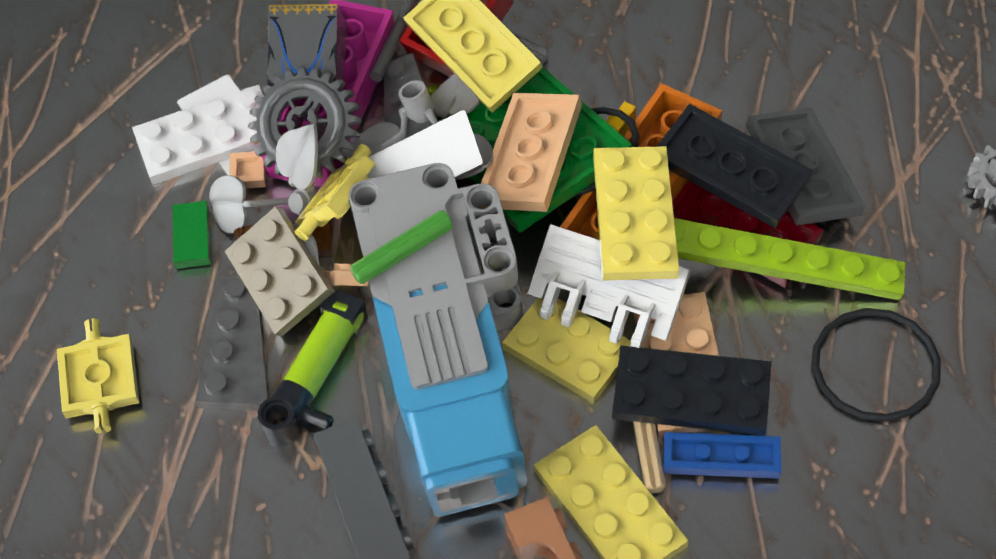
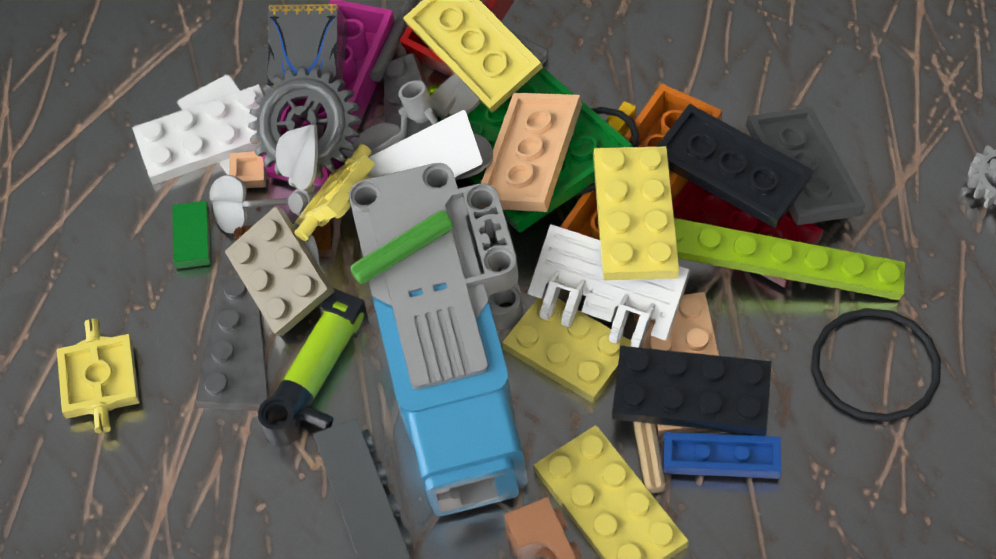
(342, 276): light nougat plate -> none

